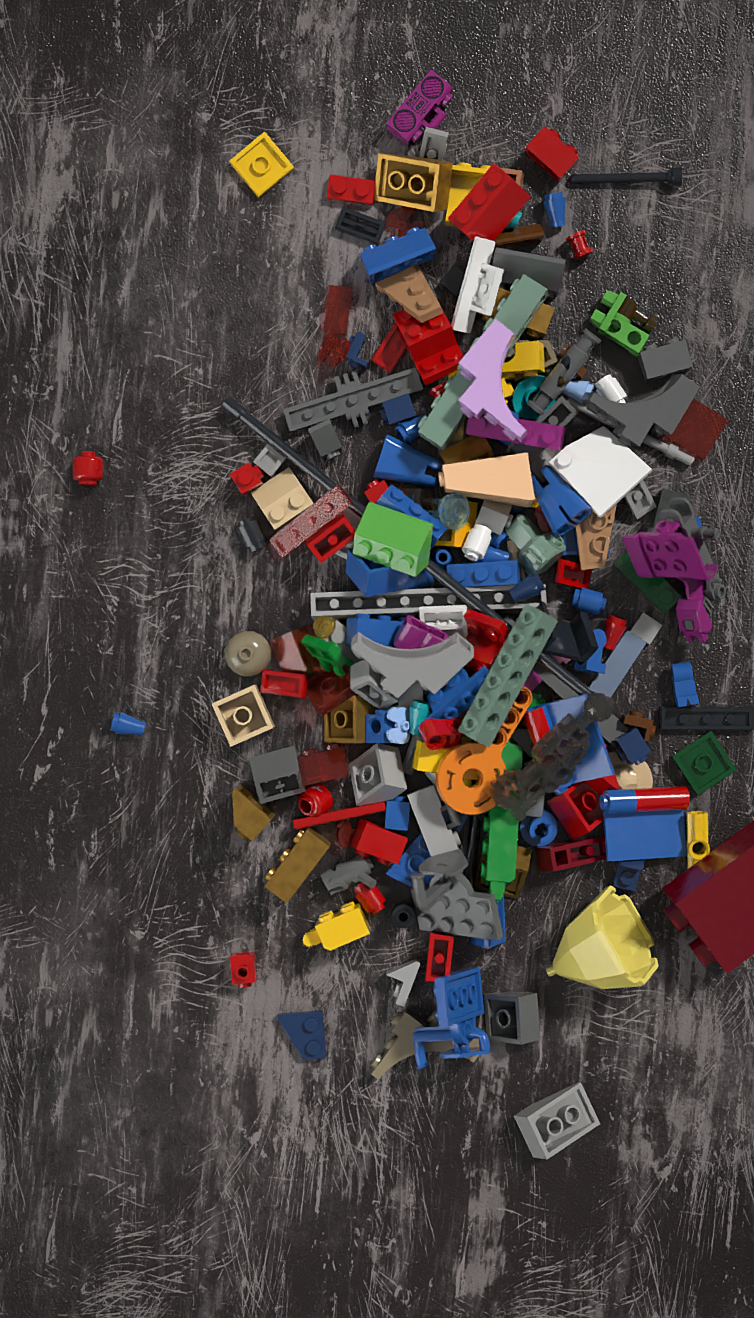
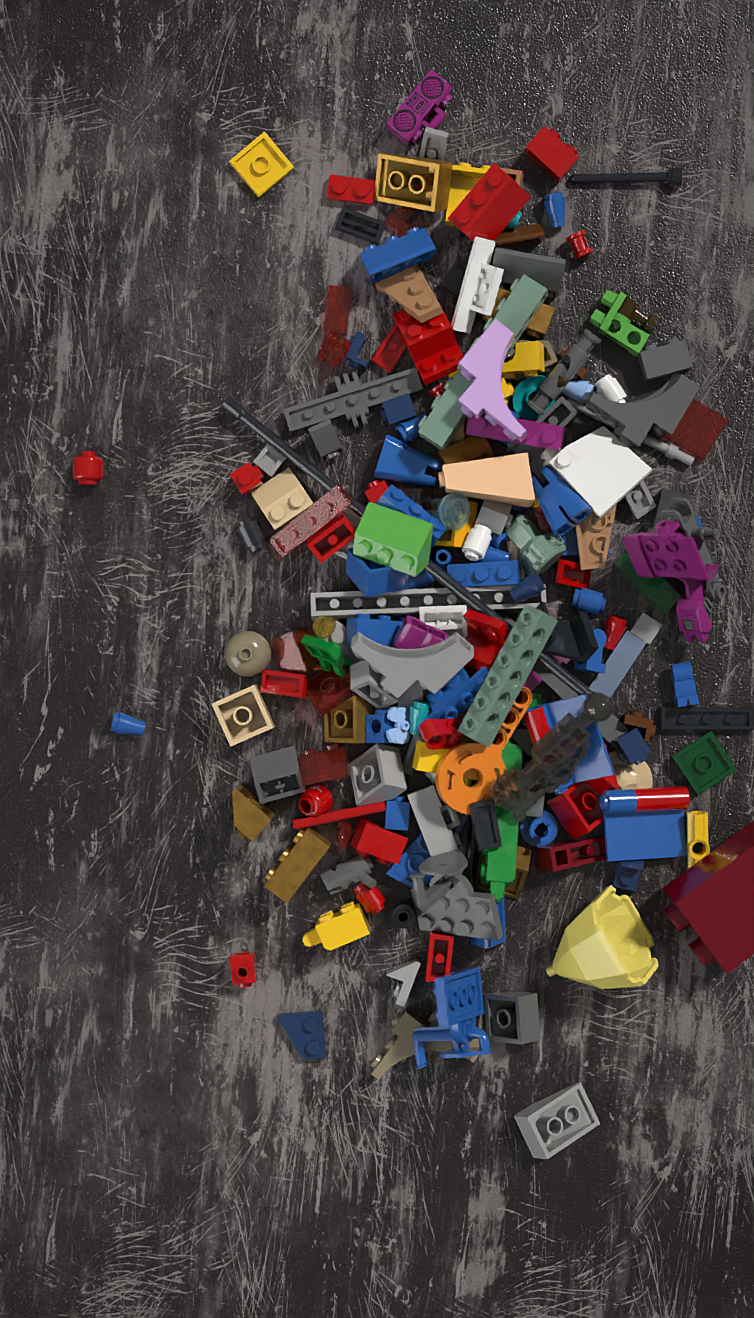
(485, 825): none -> black tile

